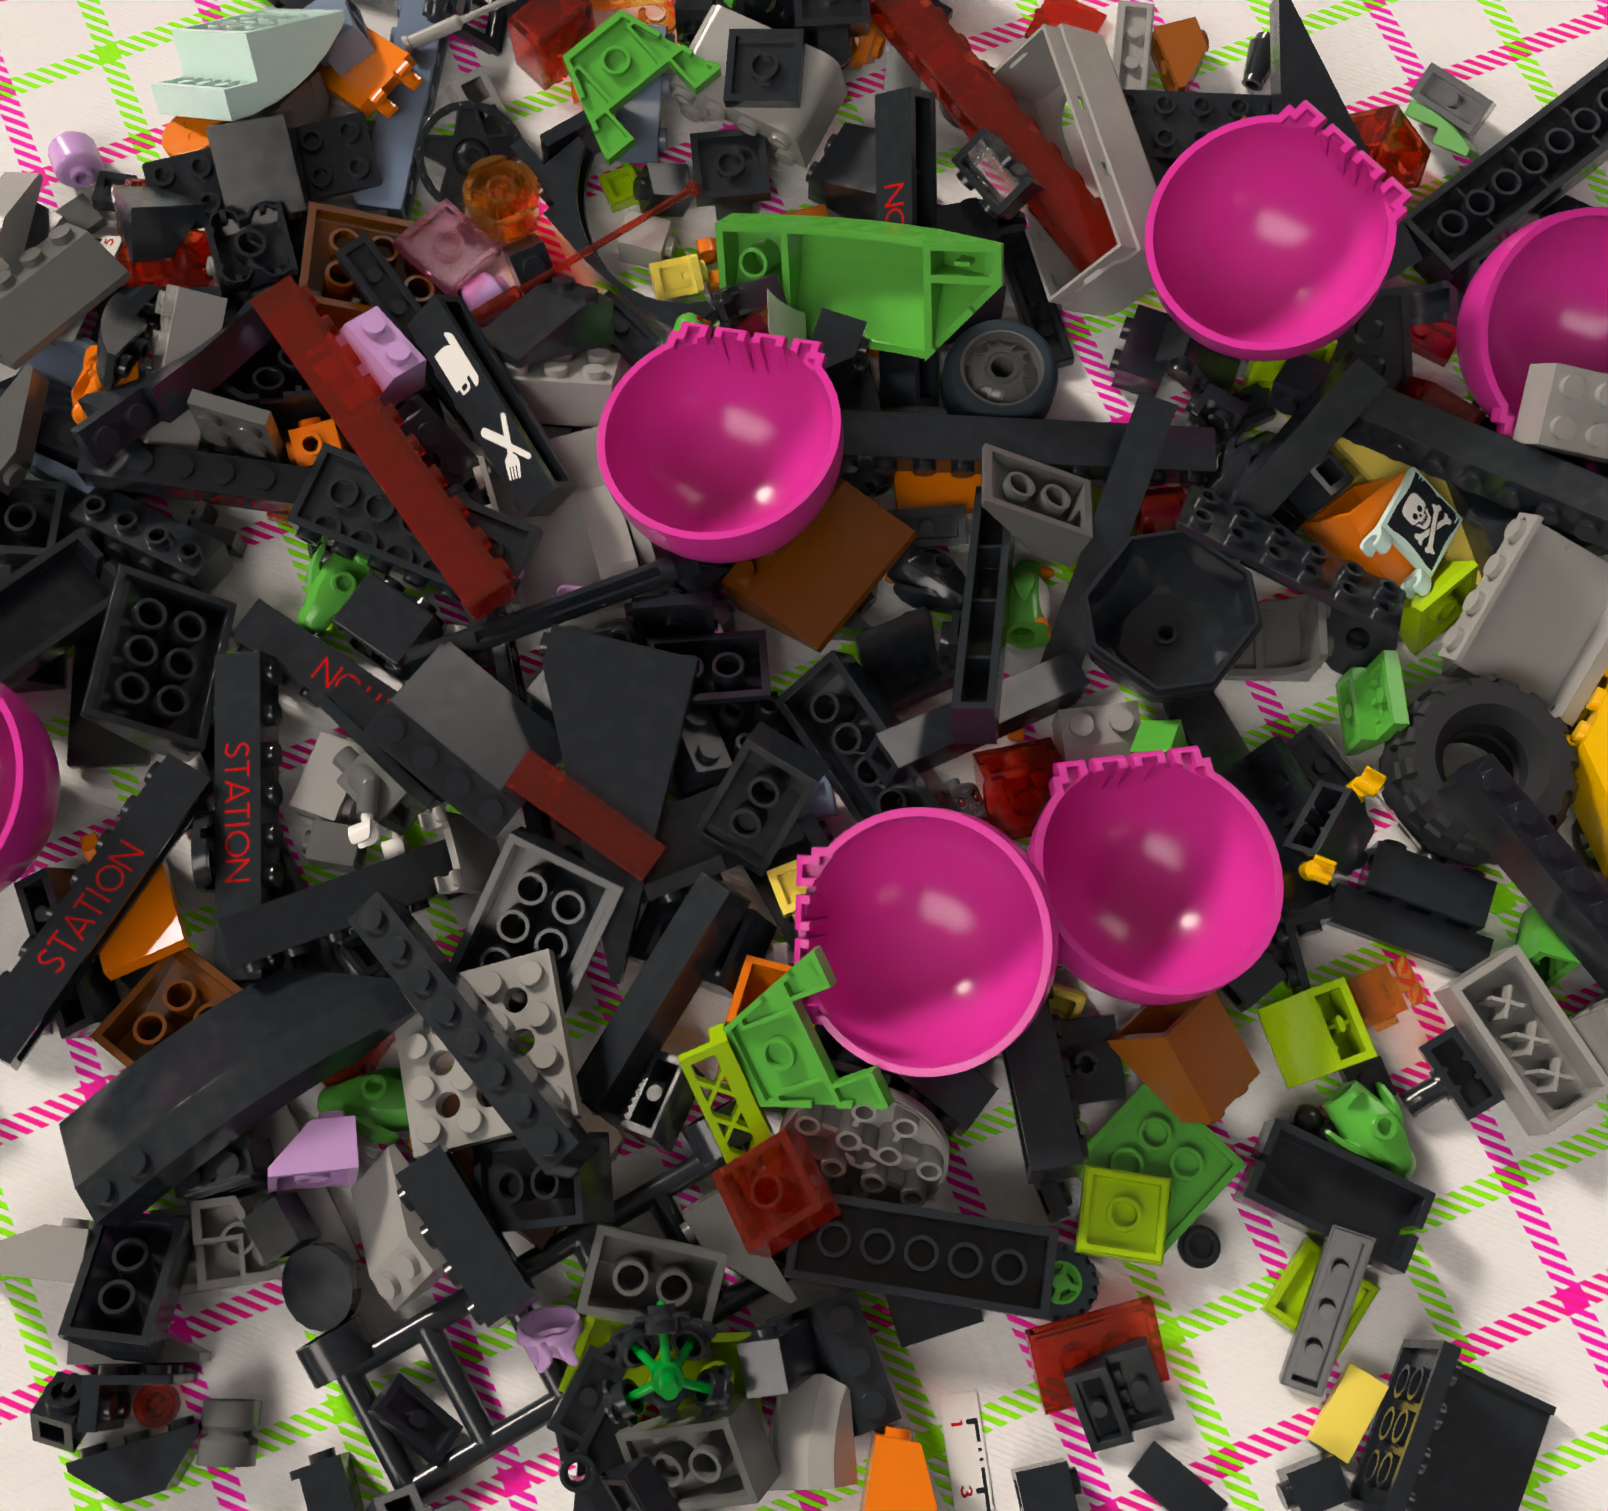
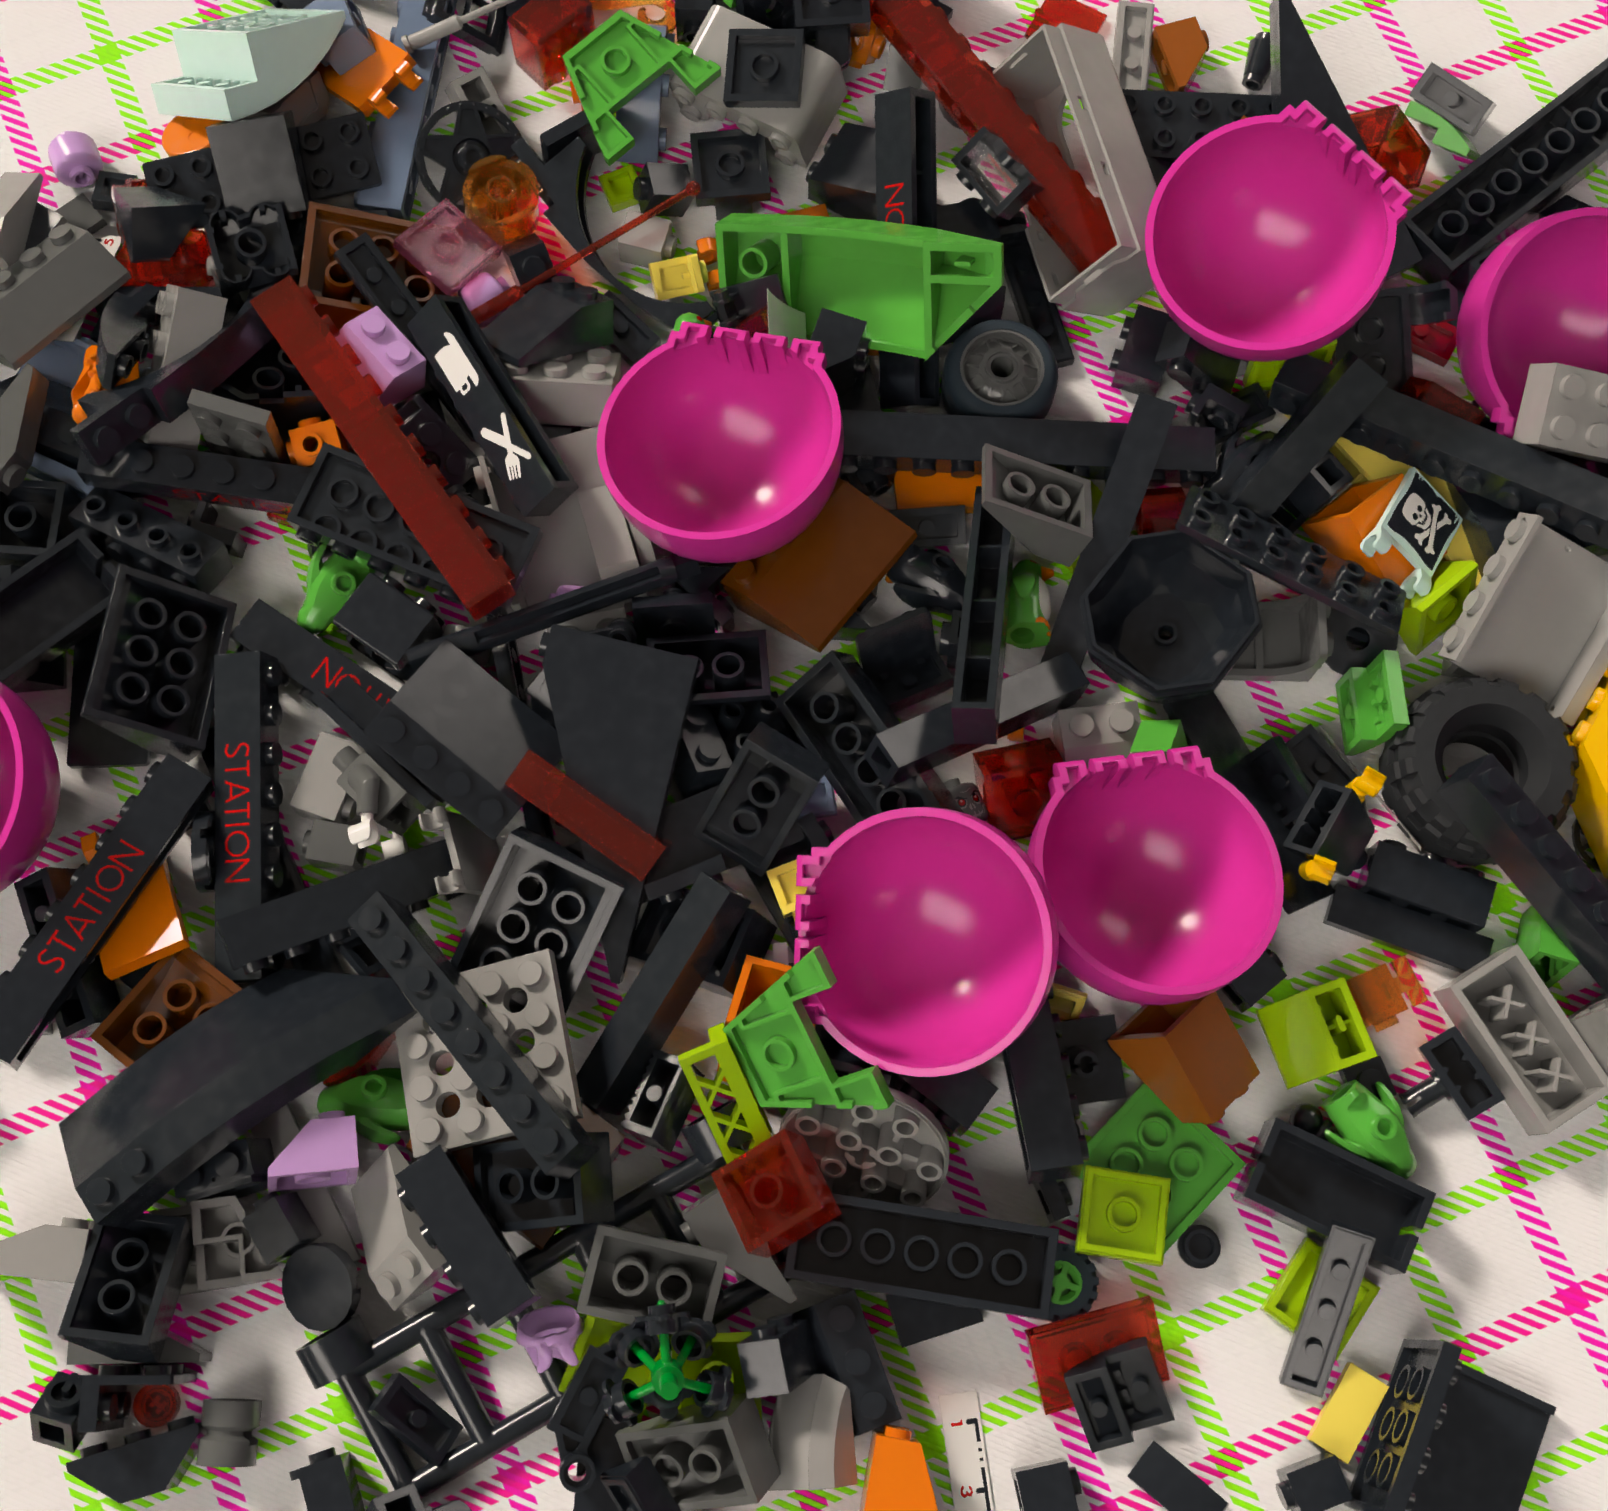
(1306, 922): black bracket -> none

